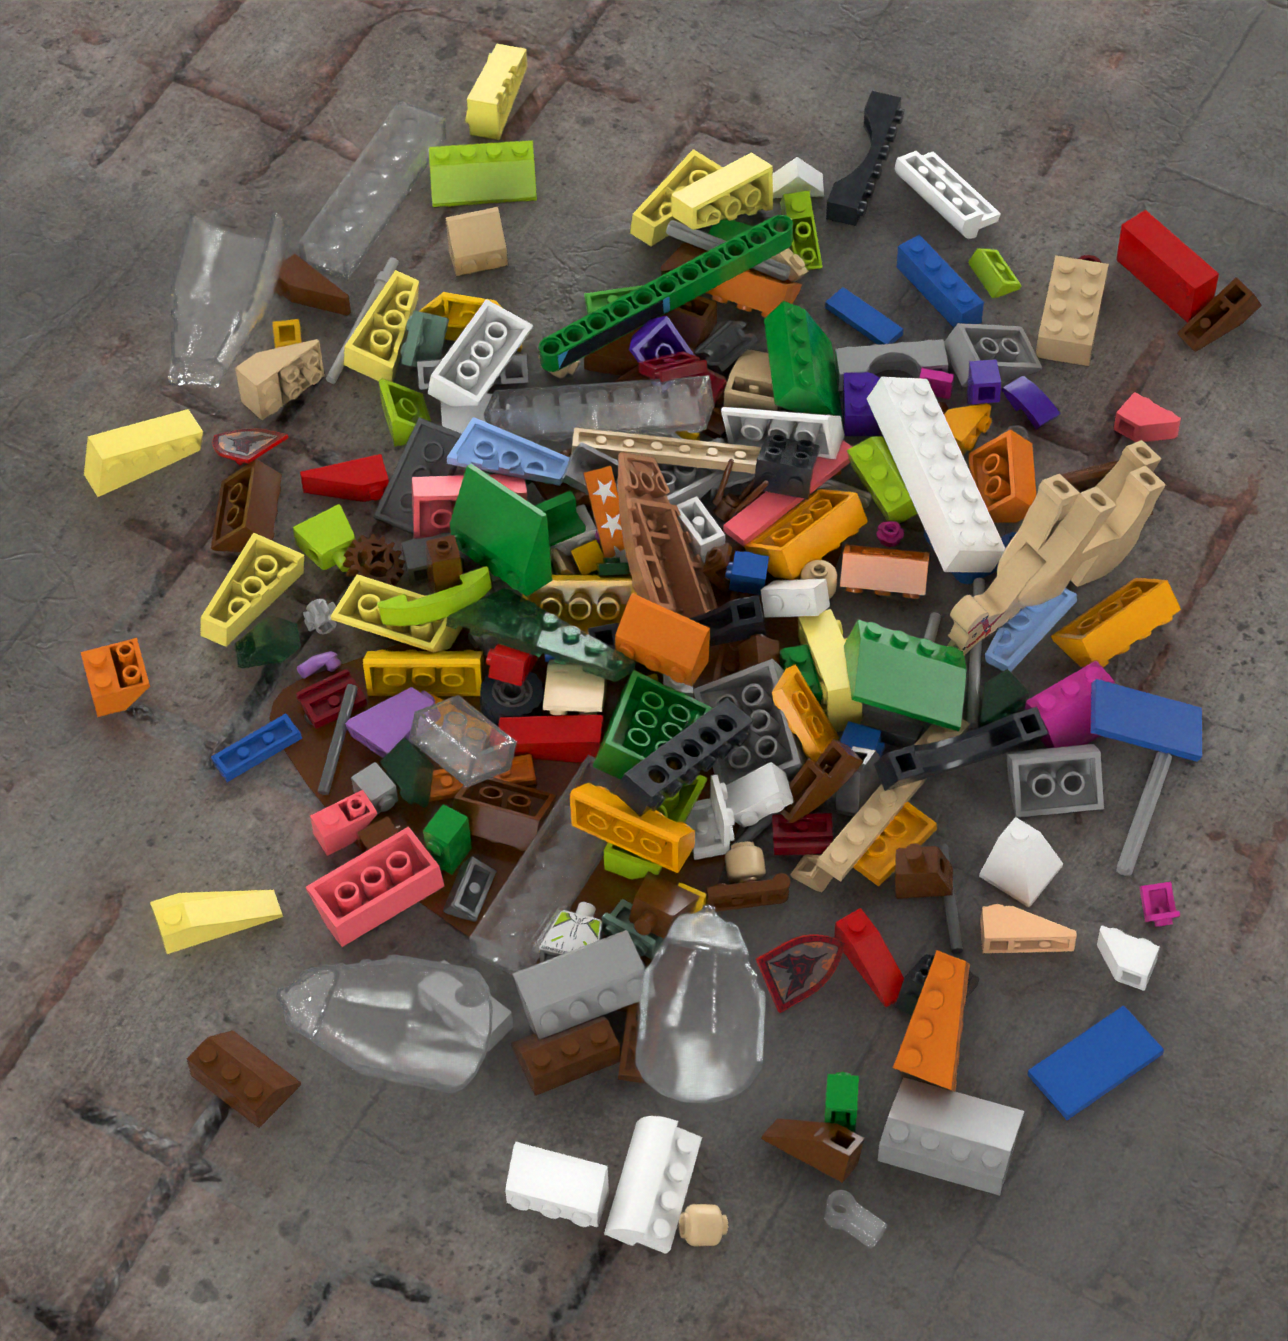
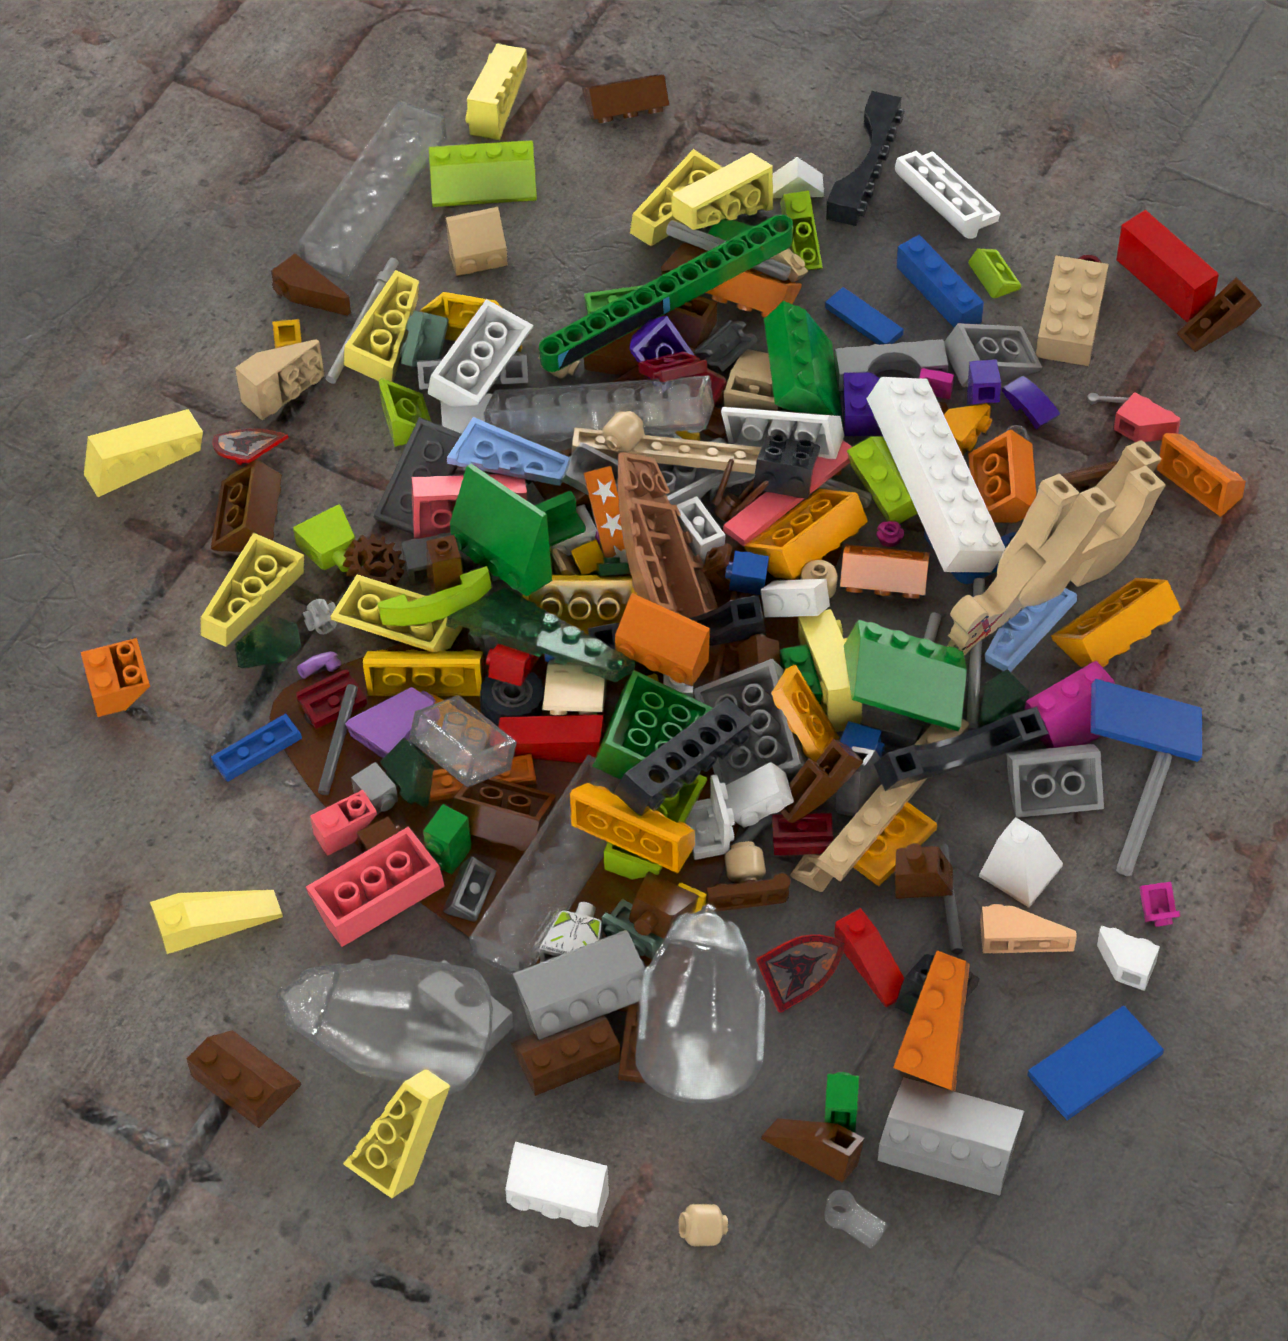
(221, 297): clear windscreen -> none
(351, 480): red slope -> none
(400, 1136): none -> light yellow wedge
(623, 431): none -> tan head
(626, 97): none -> reddish brown slope
(653, 1184): white brick -> none
(1093, 398): none -> light grey hinge
(1199, 473): none -> orange slope

